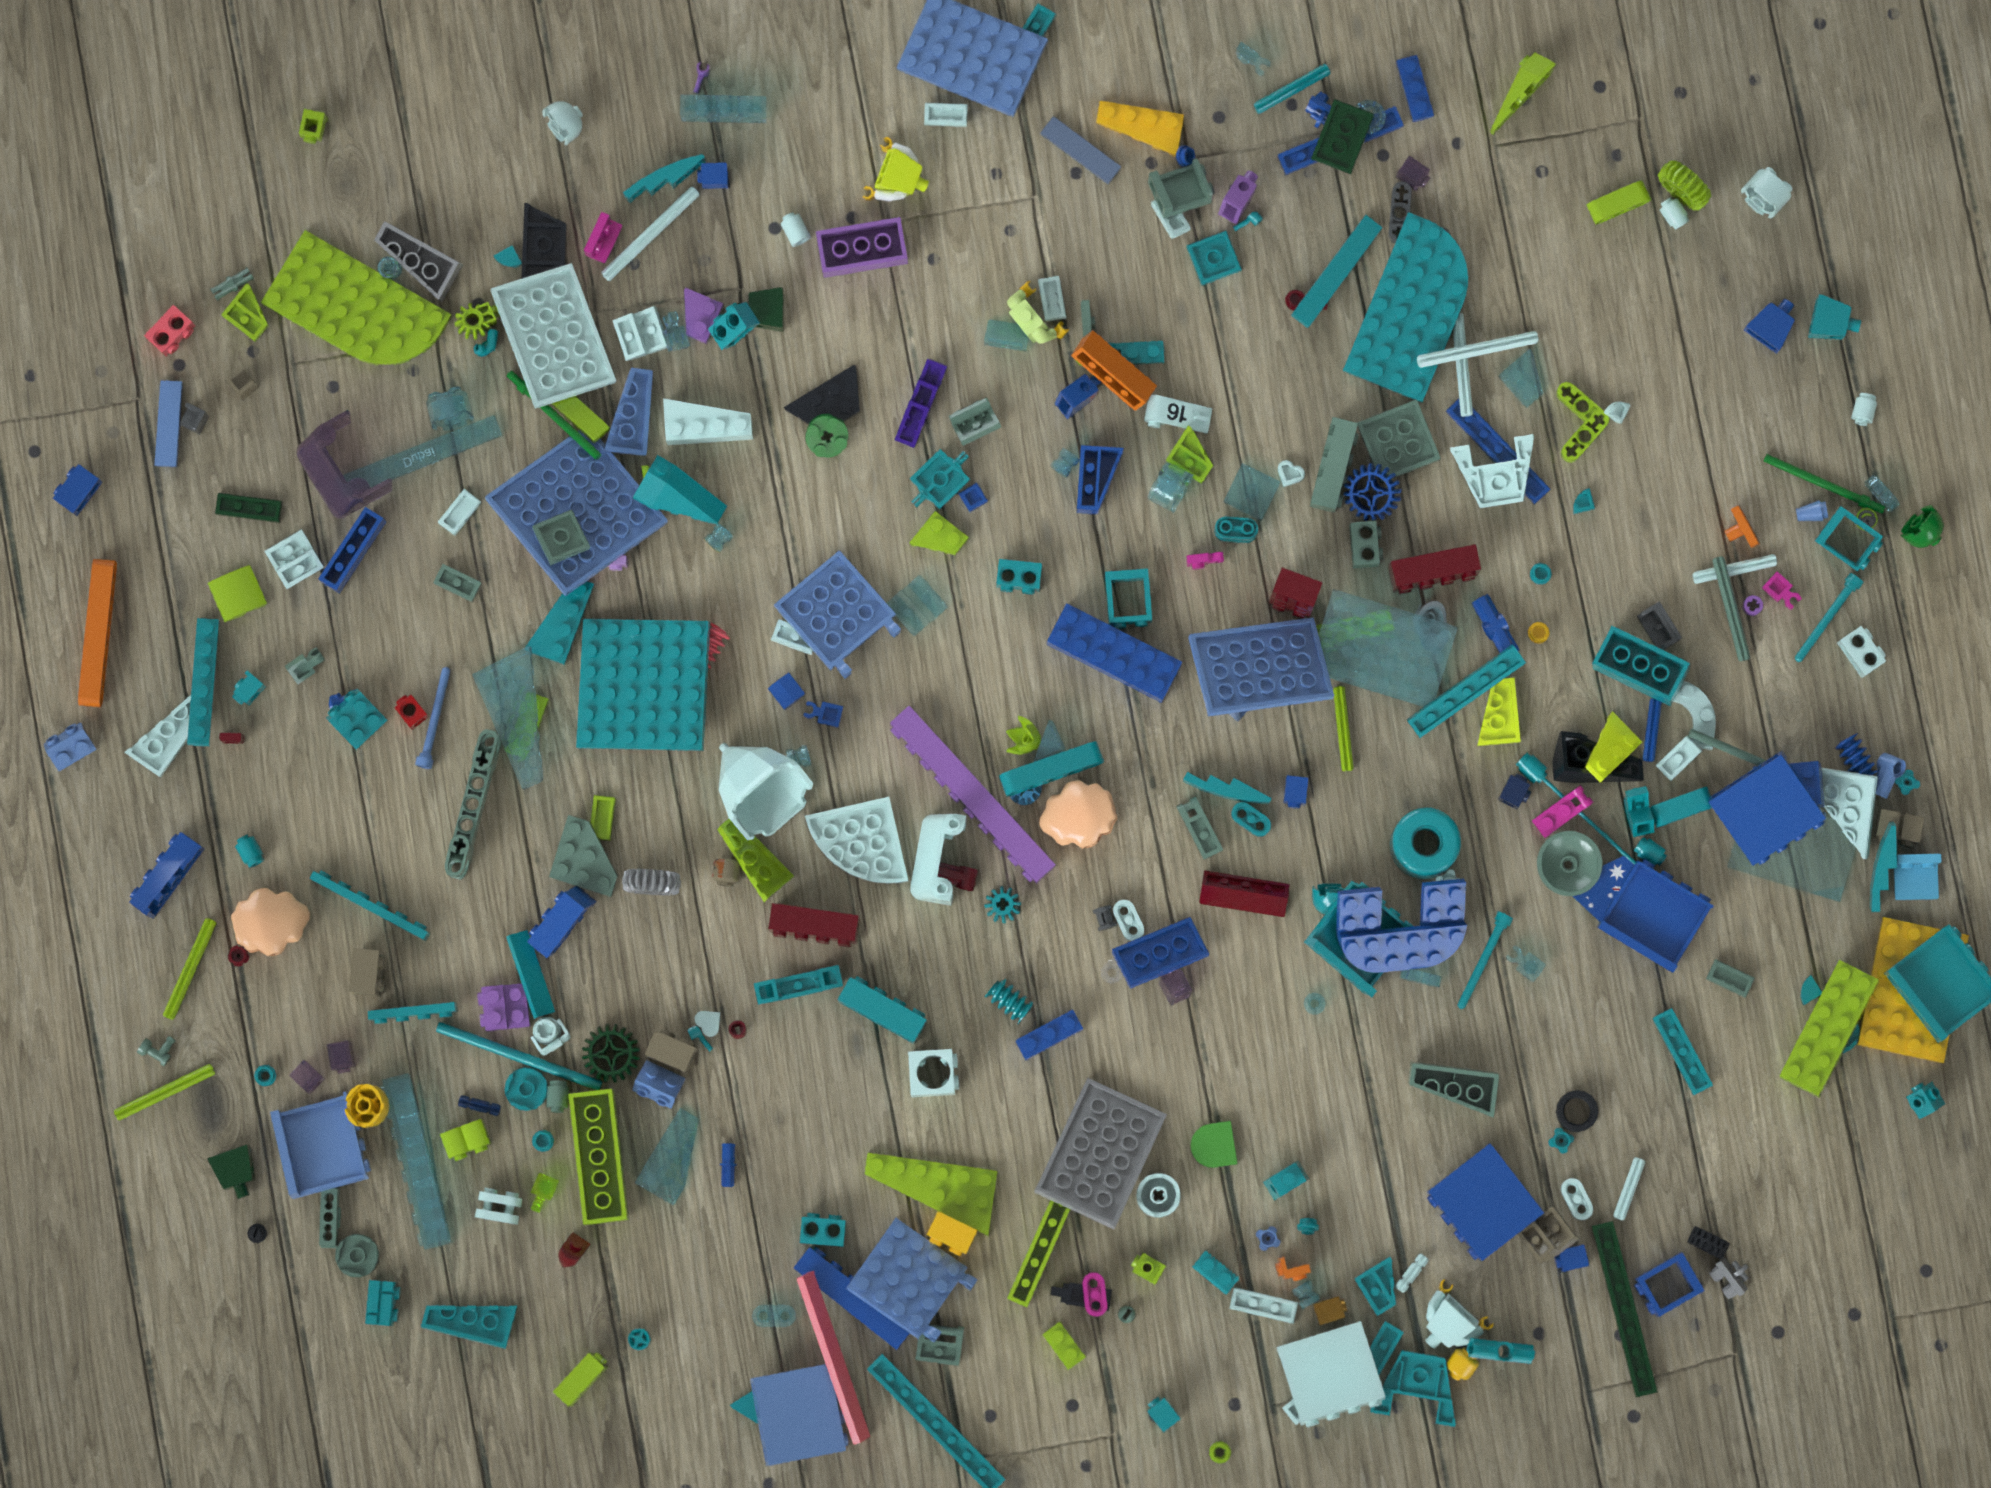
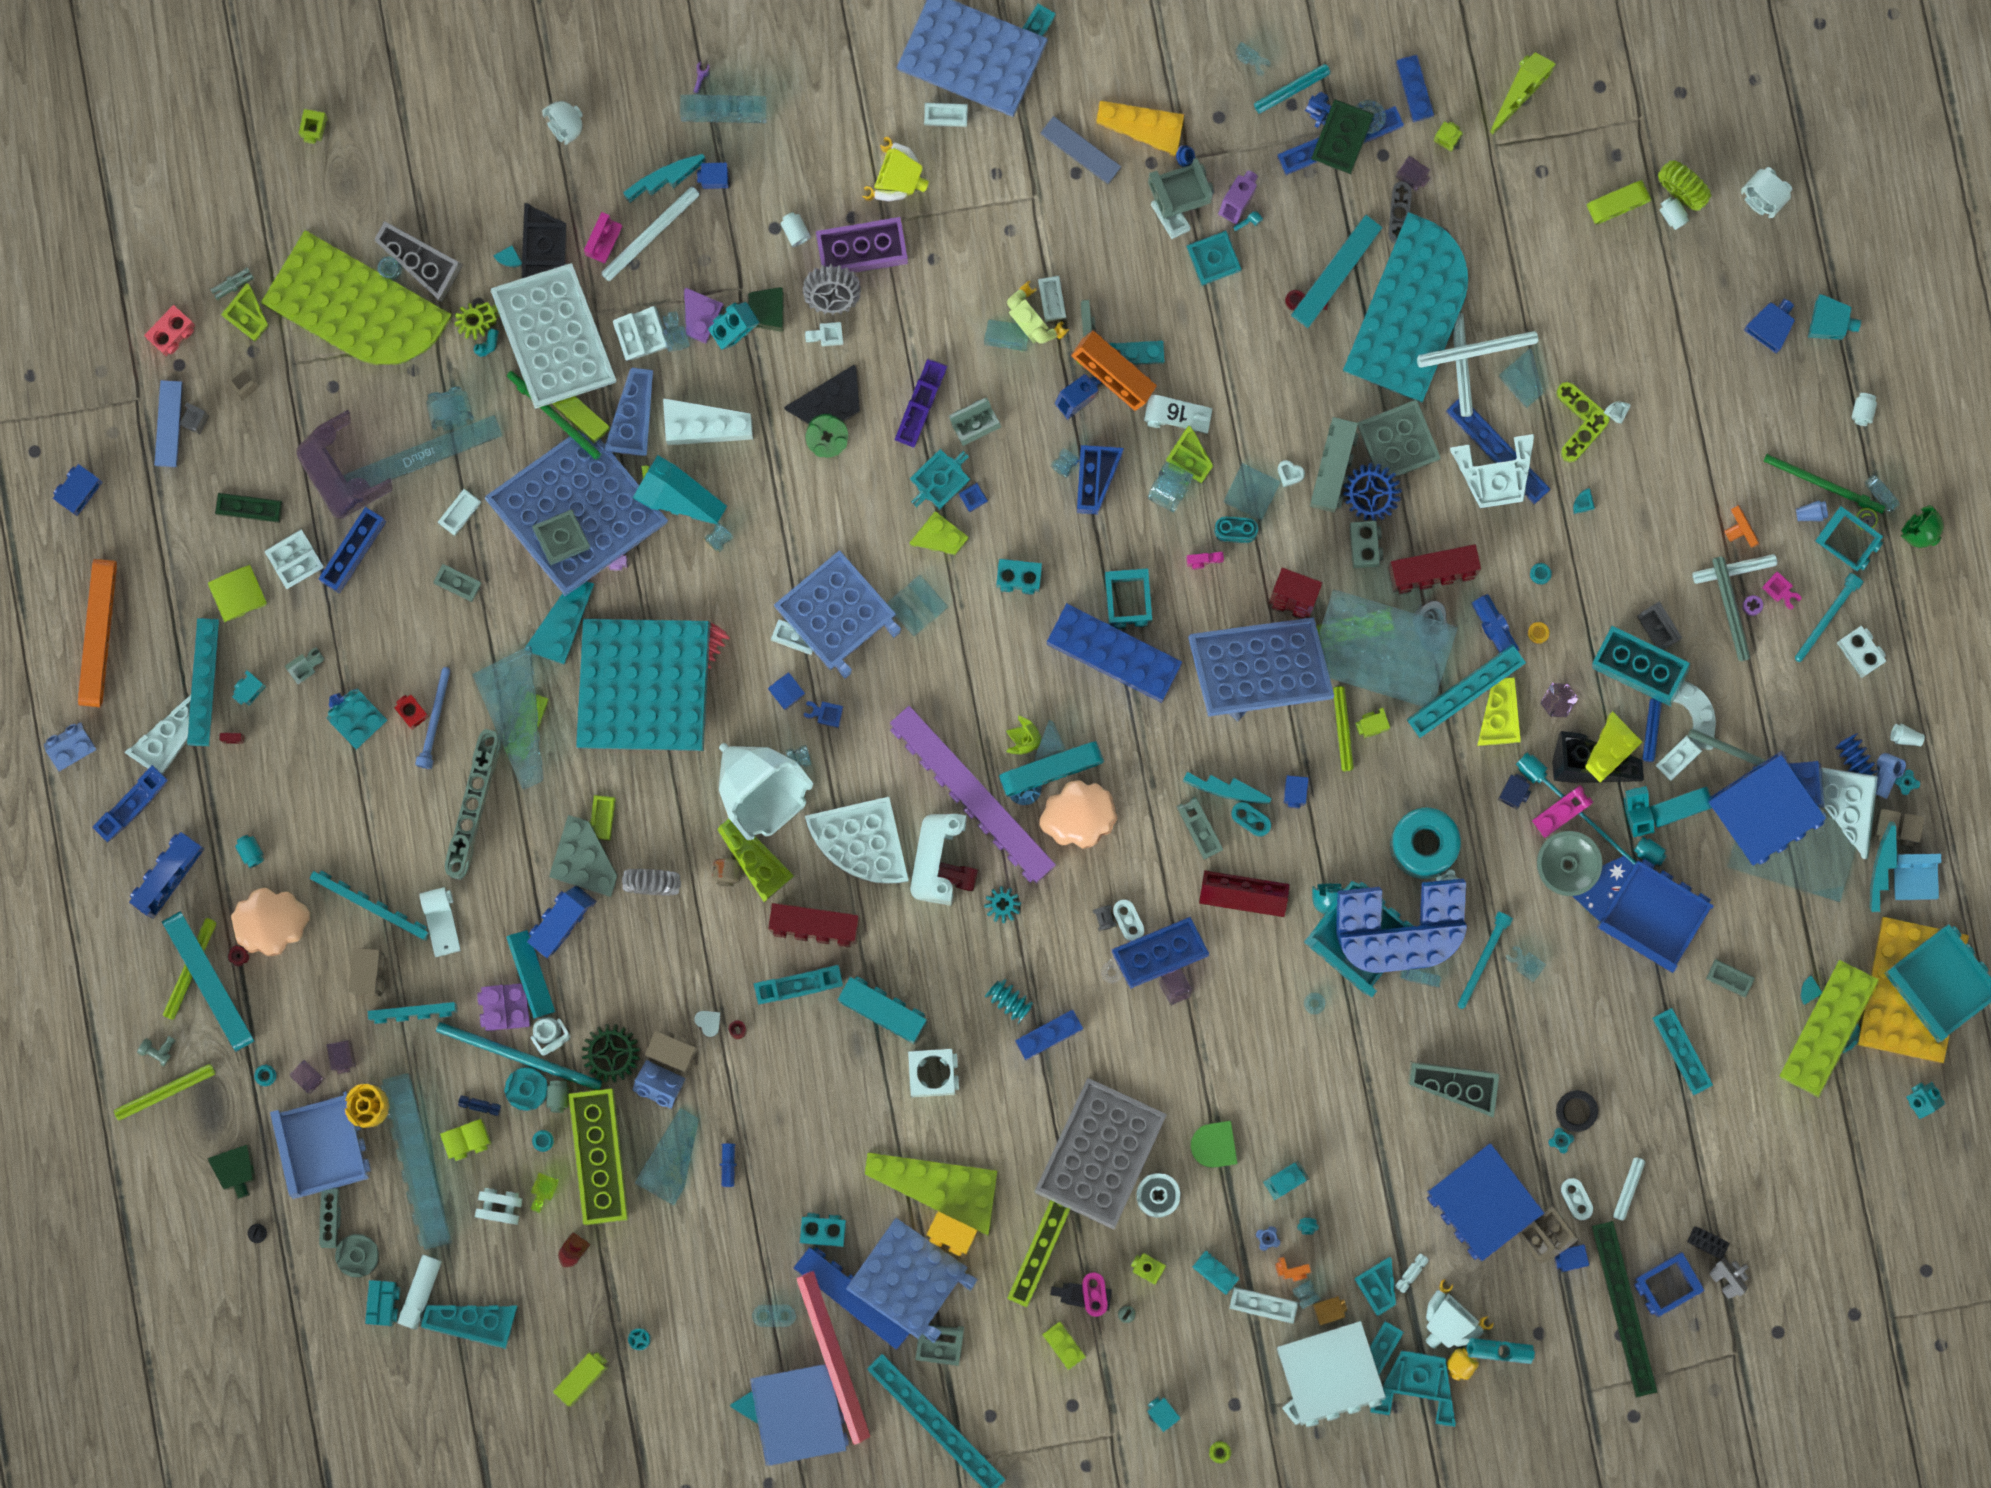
(130, 805): none -> blue slope
(208, 981): none -> teal beam
(419, 1292): none -> light aqua piece
(440, 921): none -> light aqua door
(695, 1032): teal hand -> none
(829, 334): none -> light aqua plate
(831, 289): none -> light grey gear
(1373, 724): none -> lime brick
(1448, 135): none -> lime brick
(1559, 700): none -> clear purple panel
(1905, 735): none -> light aqua cone

